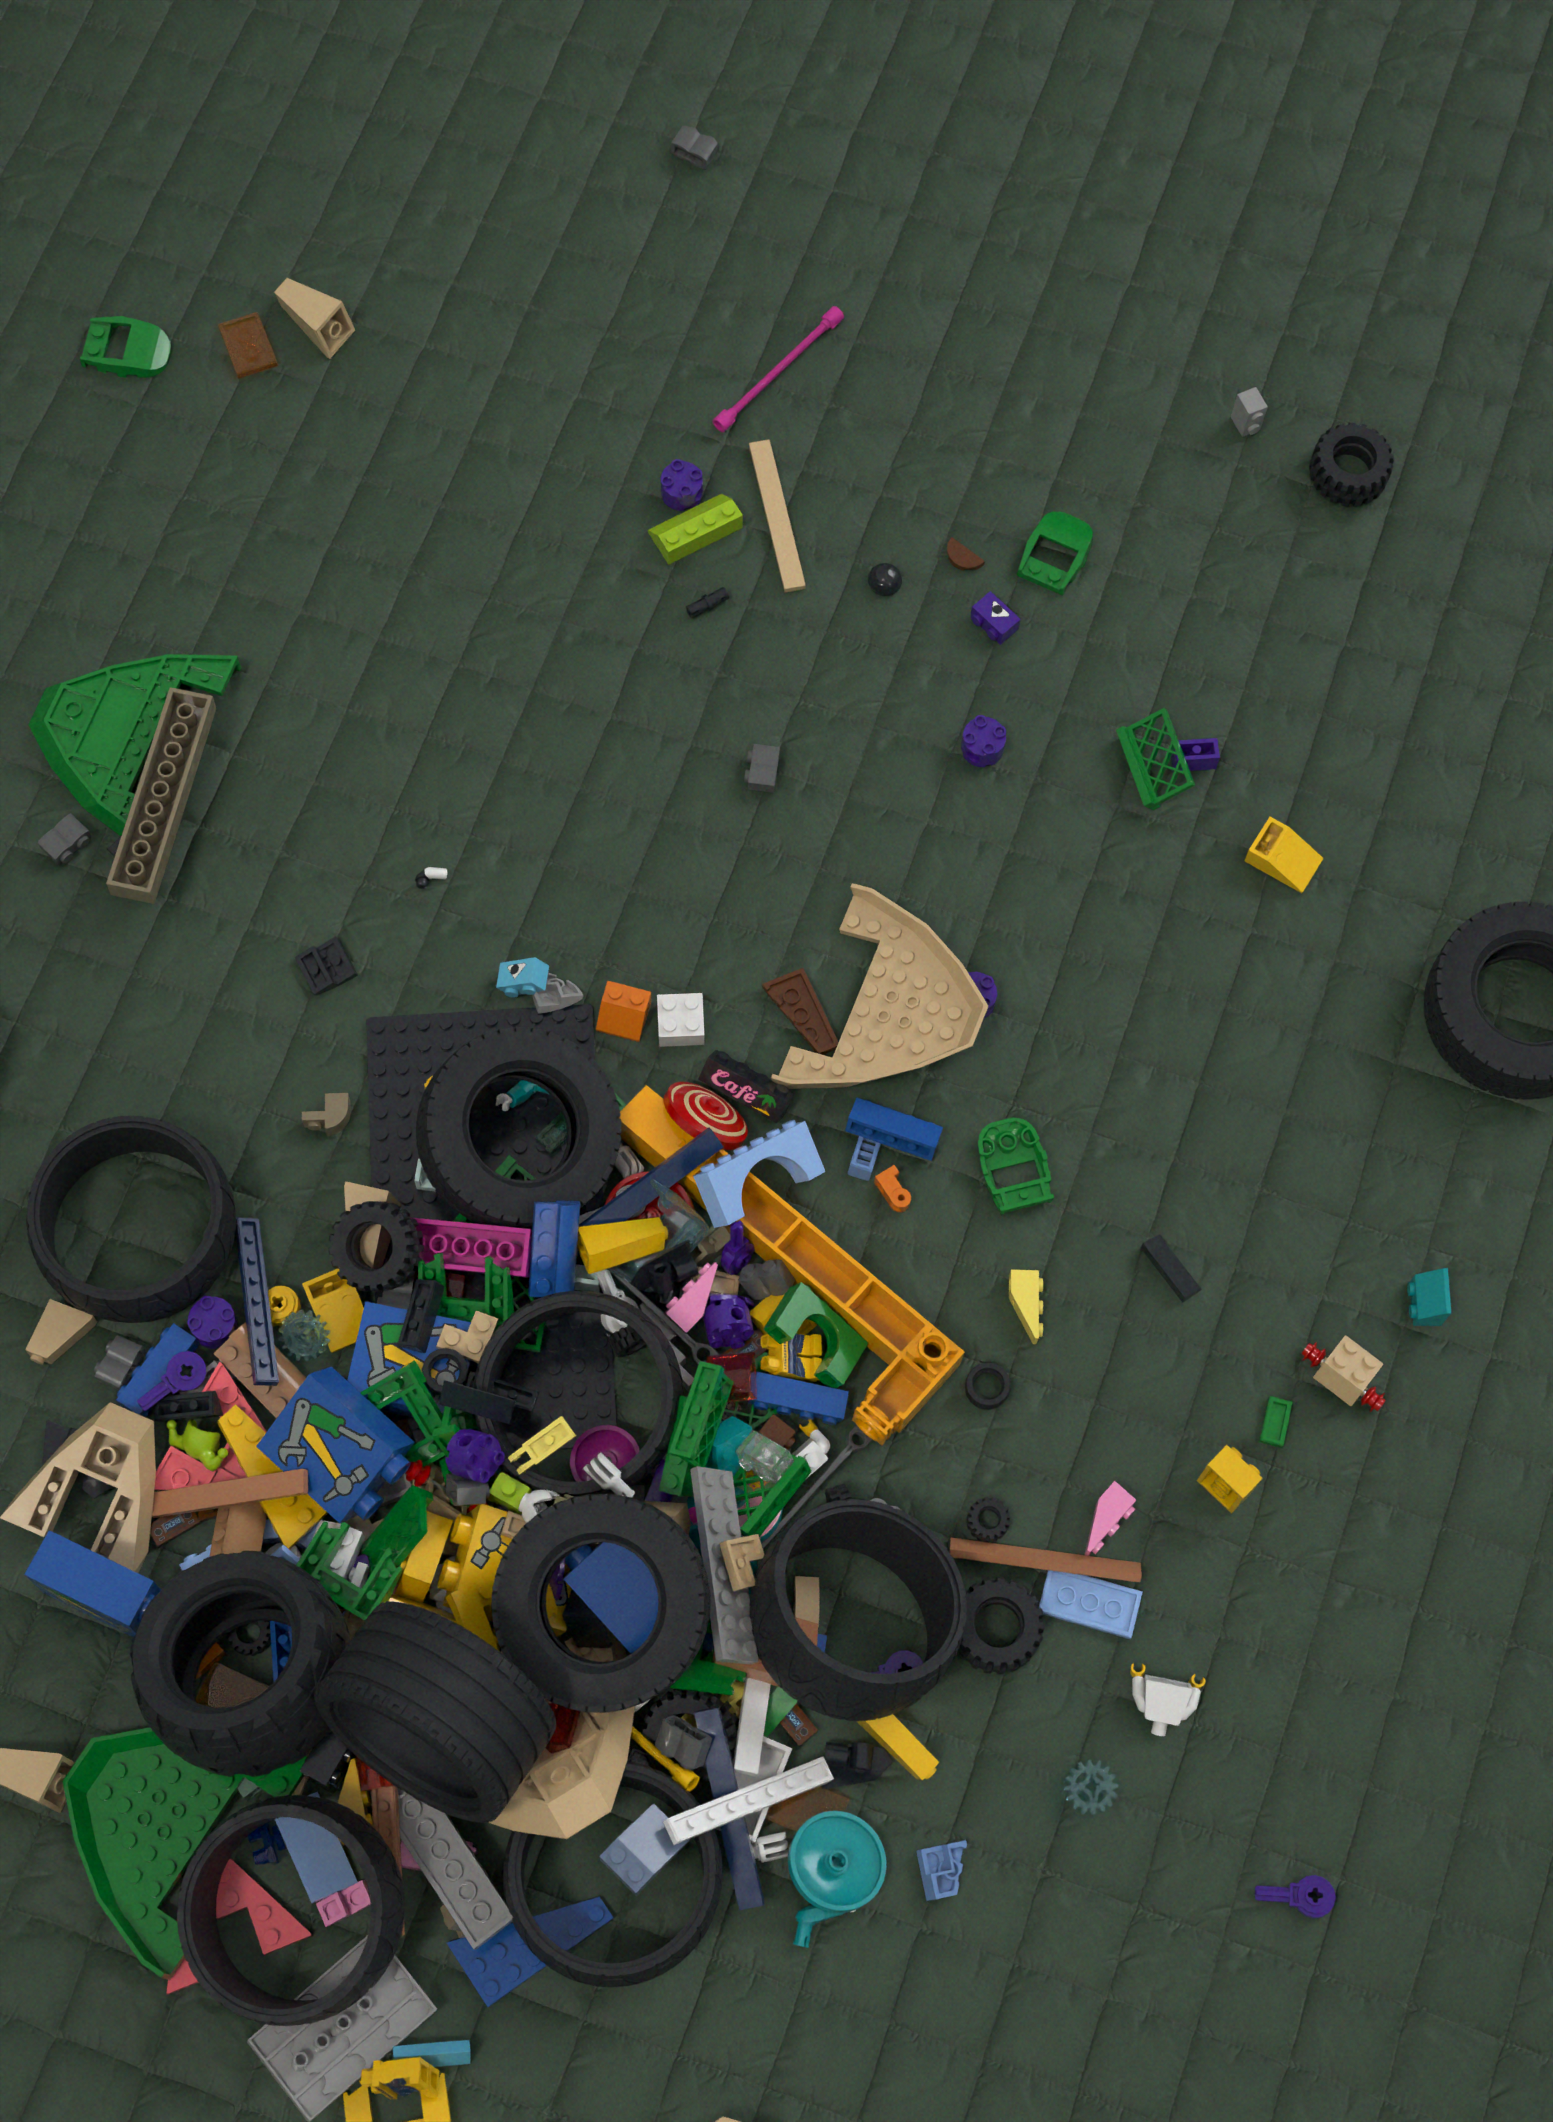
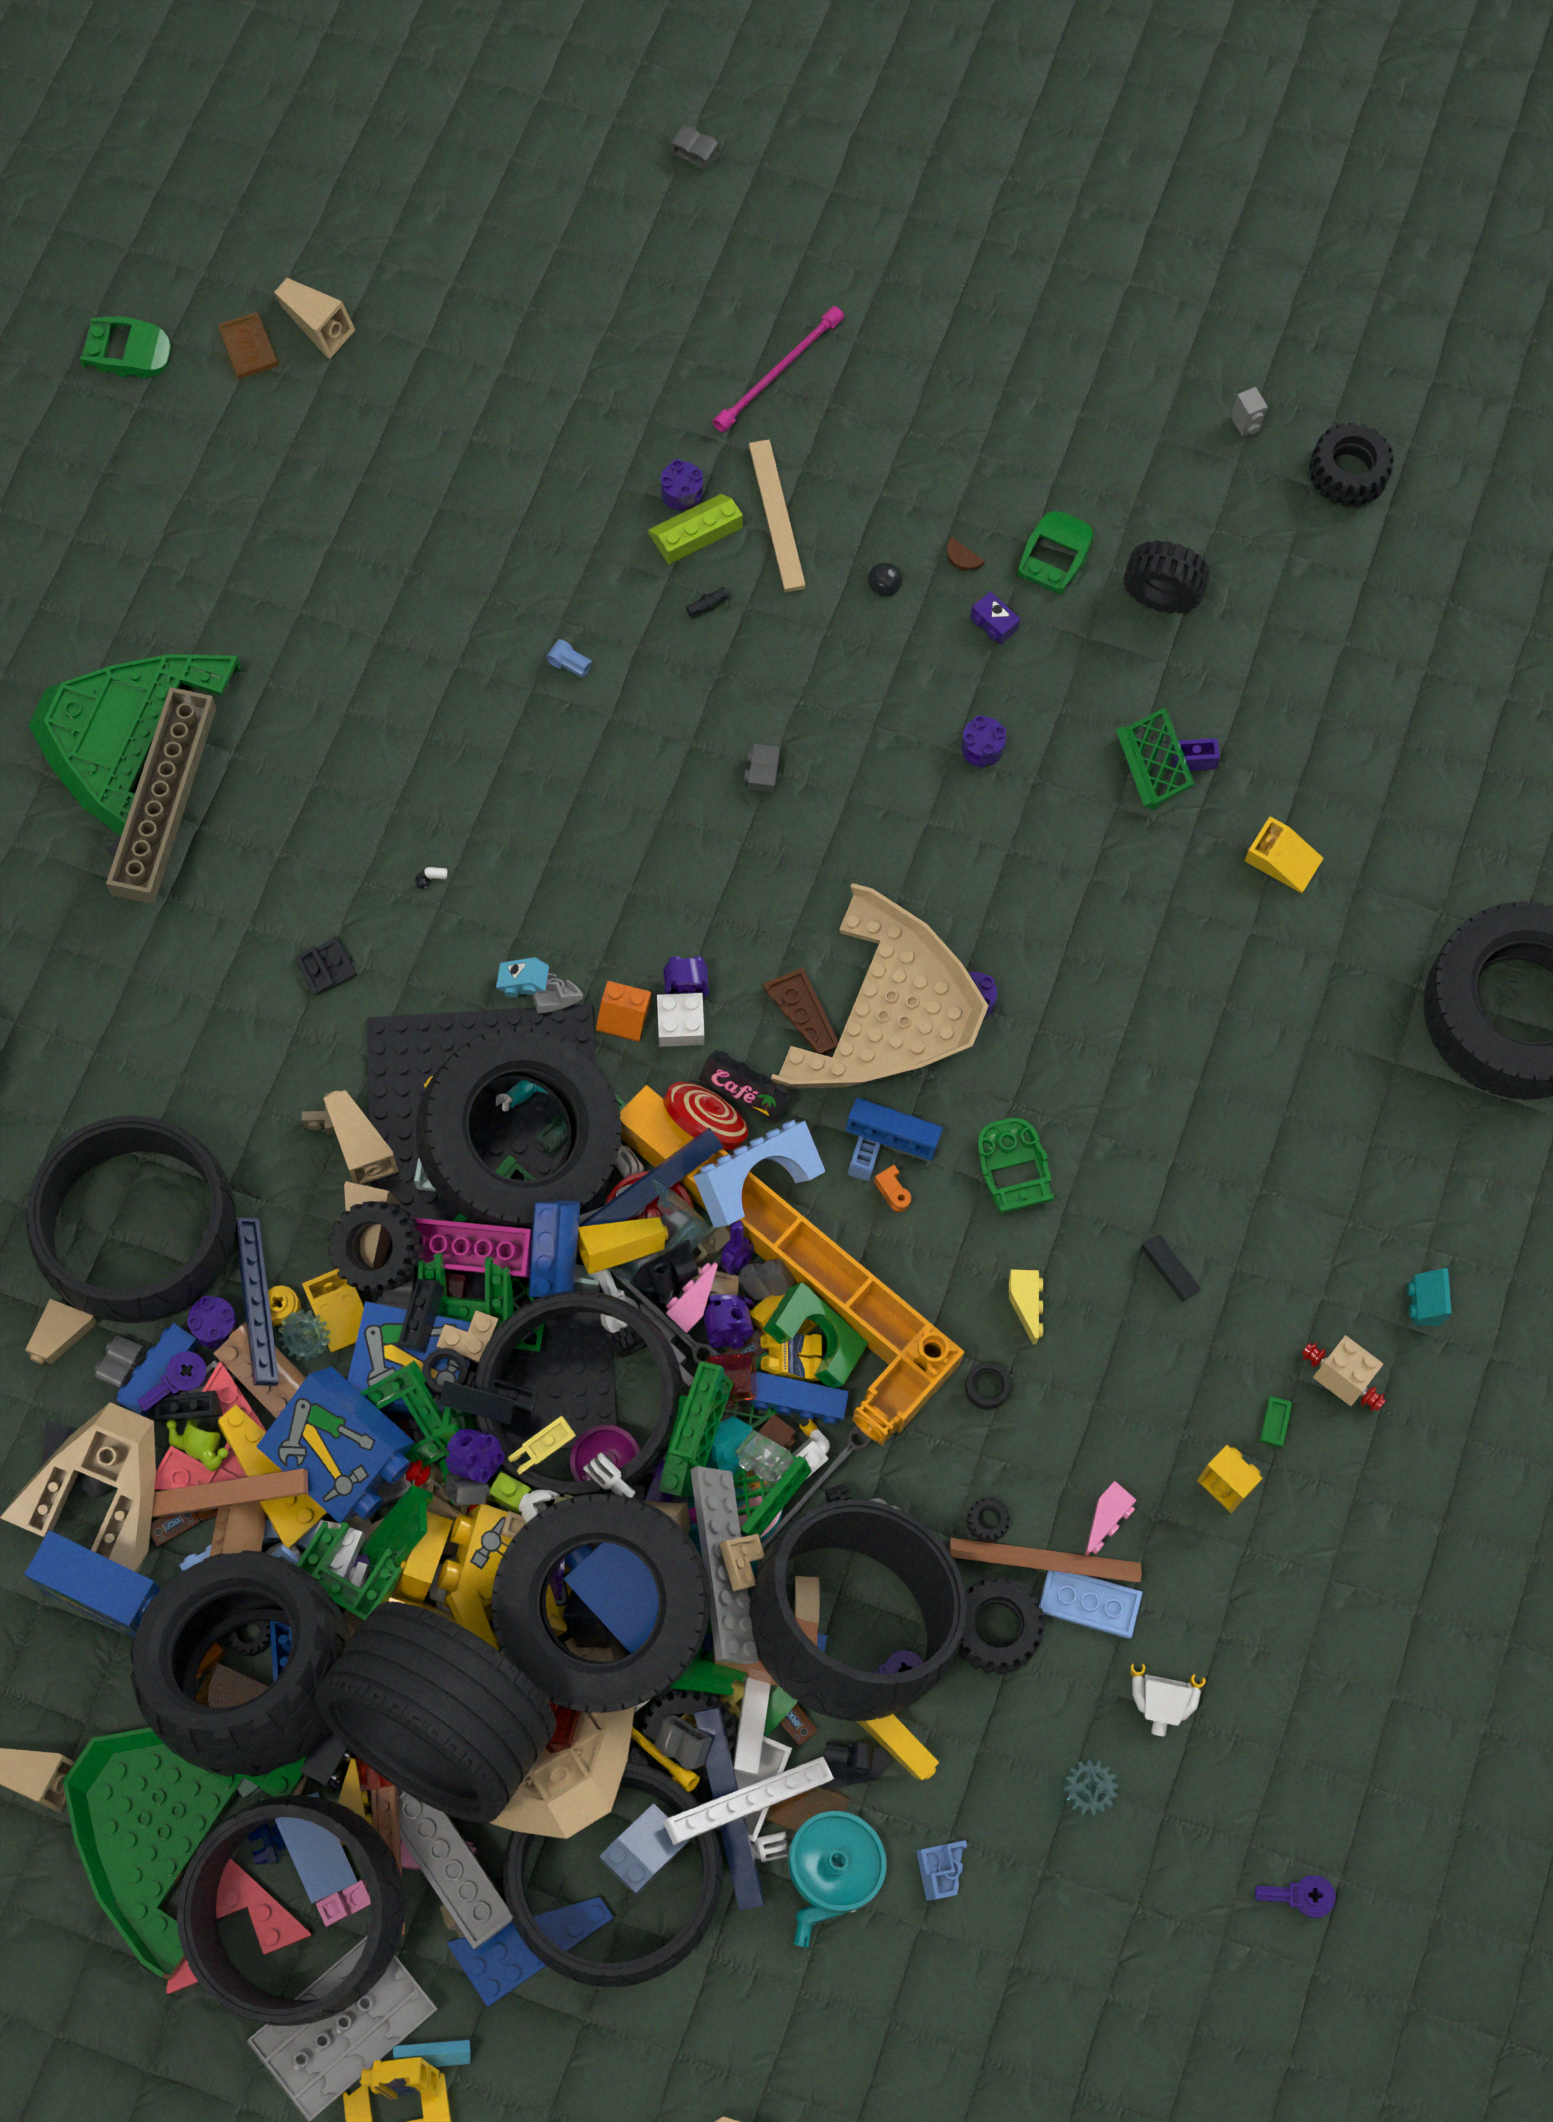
(65, 839): dark grey brick -> none
(362, 1146): none -> tan slope
(564, 656): none -> medium blue piece
(686, 976): none -> dark purple brick
(1166, 576): none -> black tyre

